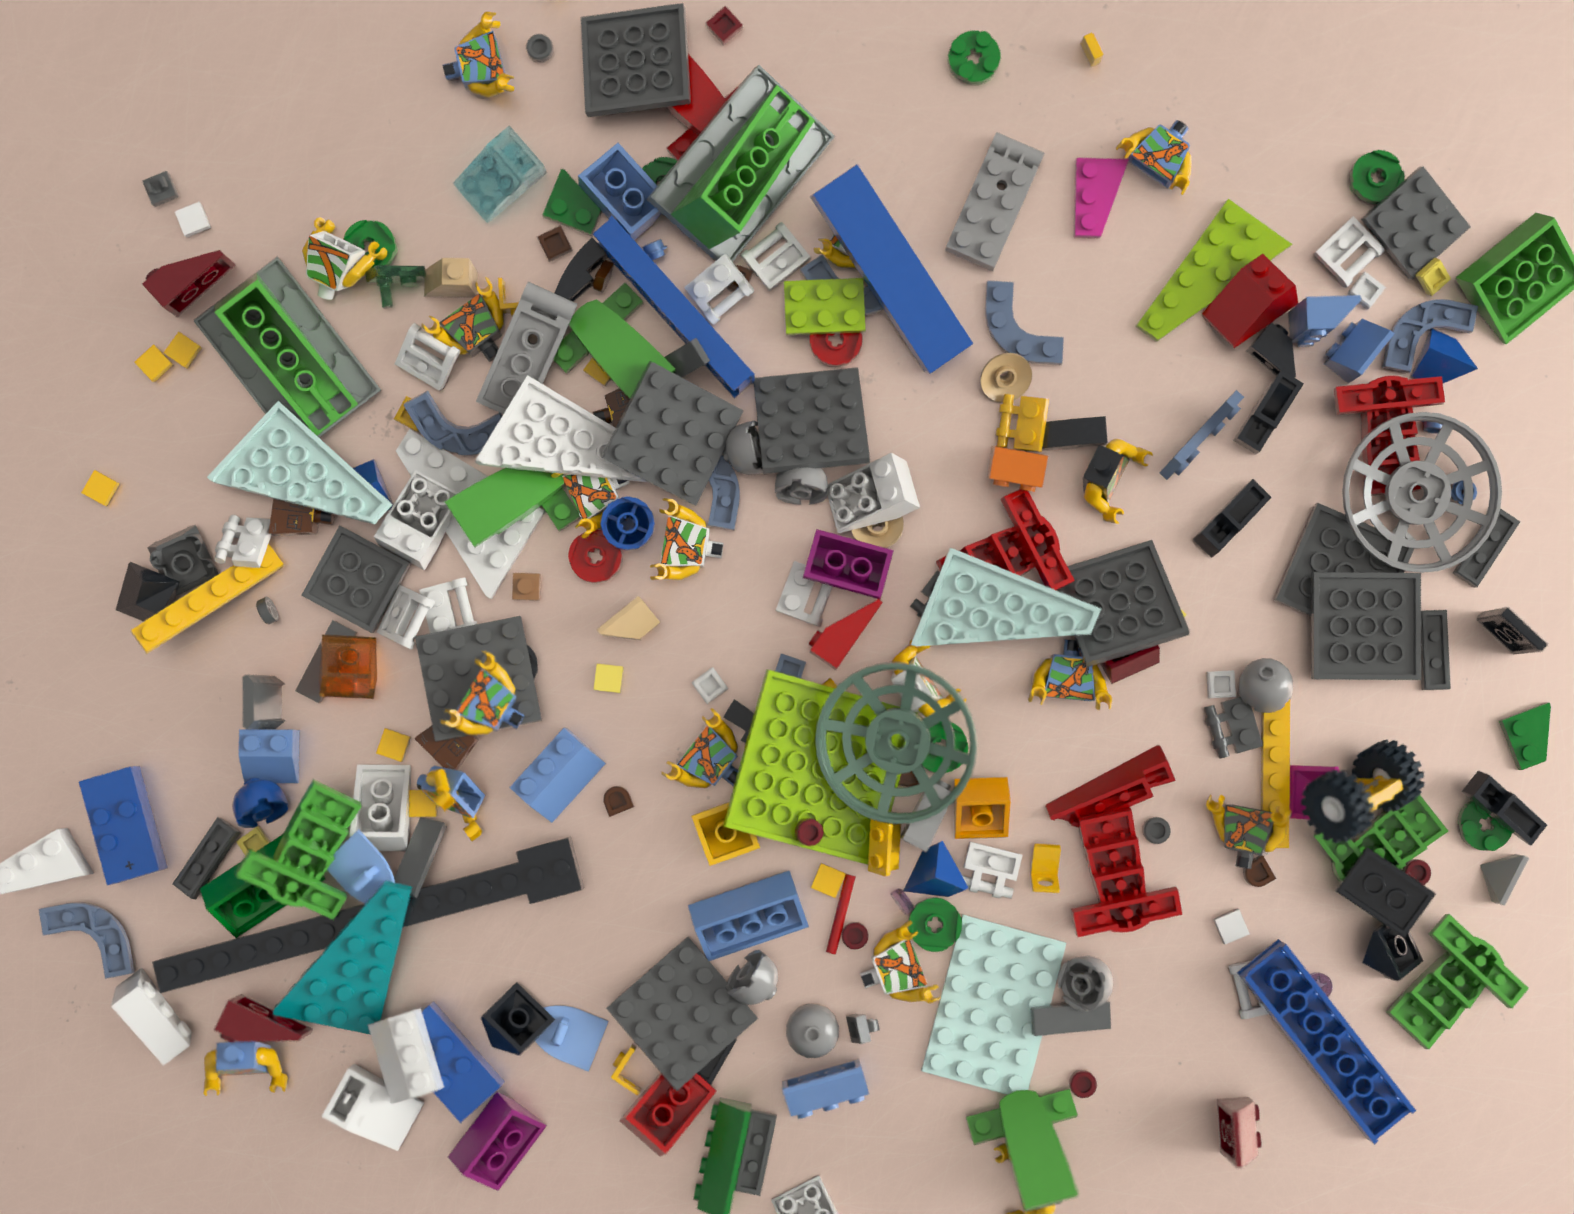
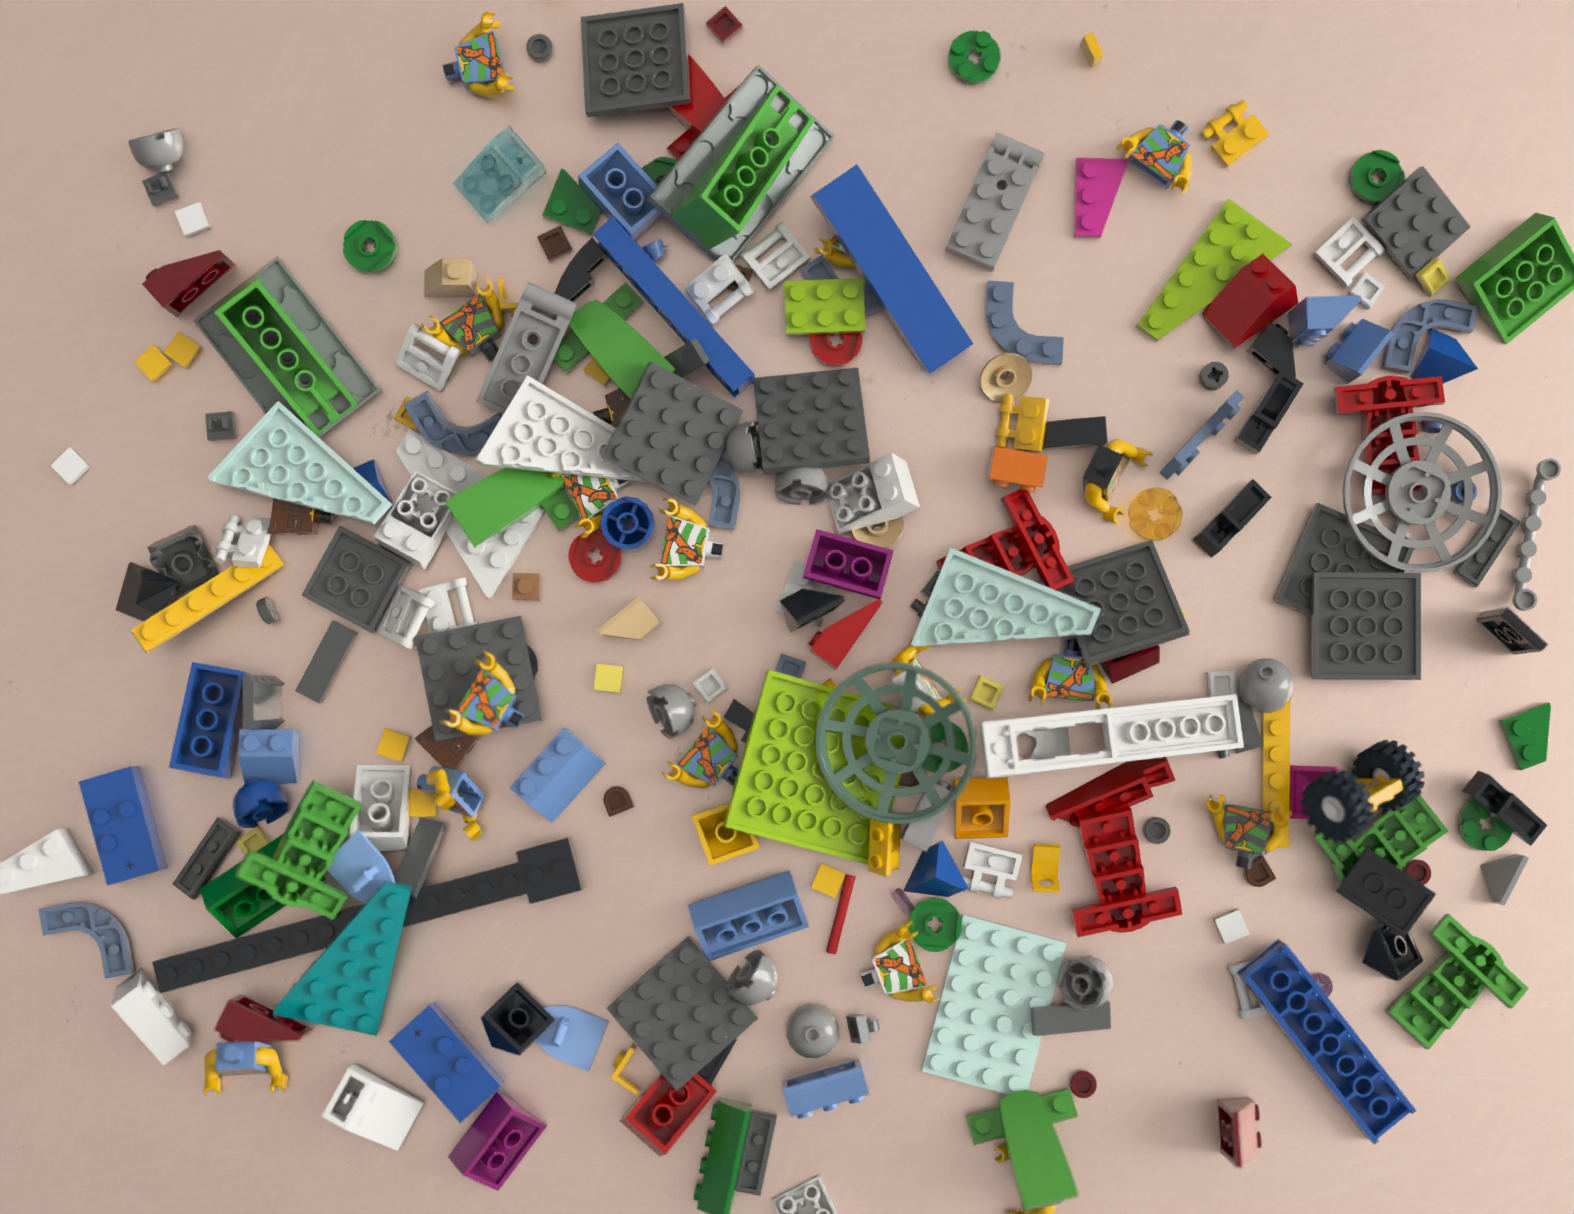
(70, 466): none -> white tile
(100, 488): yellow tile -> none
(158, 149): none -> light grey cylinder
(209, 721): none -> blue brick
(220, 426): none -> dark grey tile
(335, 261): torso -> none
(348, 667): clear orange slope -> none
(388, 274): clear green plate -> none
(406, 1056): white slope -> none
(603, 276): reddish brown tile -> none
(672, 708): none -> light grey cylinder
(808, 606): none -> black slope
(809, 832): dark red tile -> none
(855, 935): dark red tile -> none
(986, 692): none -> light yellow tile
(1128, 733): none -> white piece
(1168, 507): none -> clear yellow plate
(1208, 378): none -> dark grey wheel
(1239, 140): none -> yellow plate
(1434, 650): dark grey tile -> none
(1524, 598): none -> light grey bar

